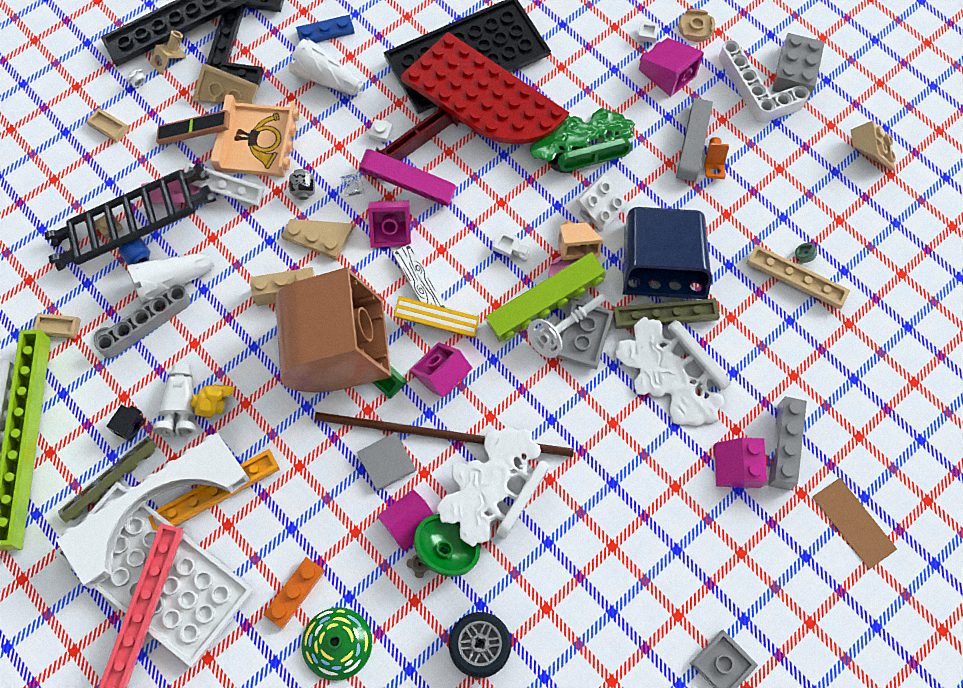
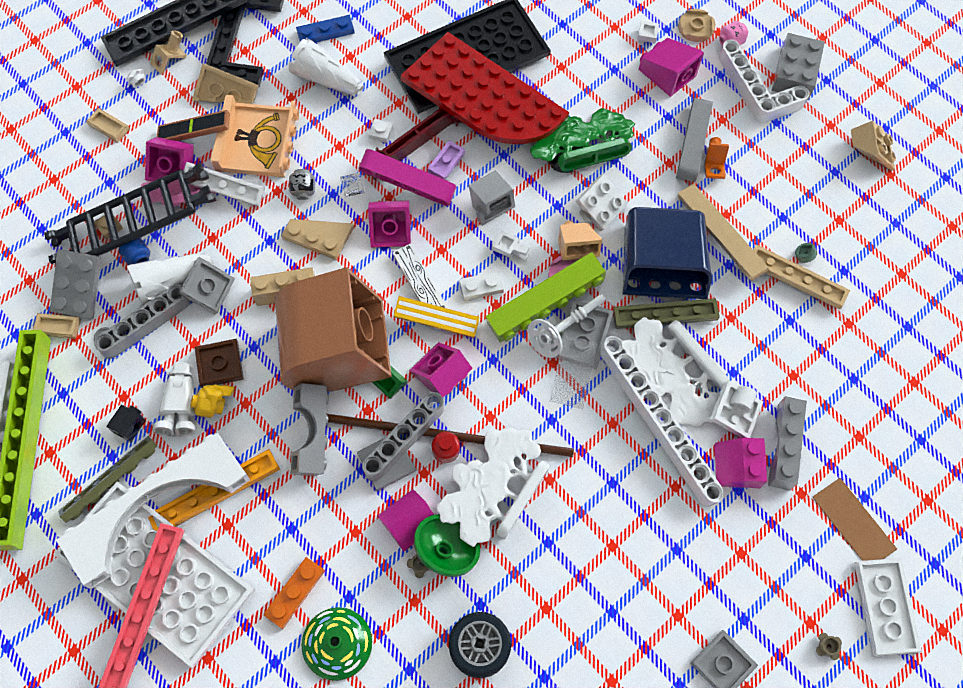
(75, 284): none -> light grey plate
(166, 157): none -> dark pink slope
(206, 285): none -> light grey tile
(219, 363): none -> reddish brown tile
(311, 403): none -> light grey arch
(401, 446): none -> light grey beam
(445, 447): none -> red head
(446, 160): none -> lavender plate
(481, 285): none -> white plate
(491, 197): none -> light grey plate
(573, 372): none -> clear piece
(661, 431): none -> white beam
(724, 233): none -> tan tile
(734, 31): none -> bright pink head
(737, 409): none -> white plate
(835, 643): none -> dark tan plate
(887, 607): none -> white tile

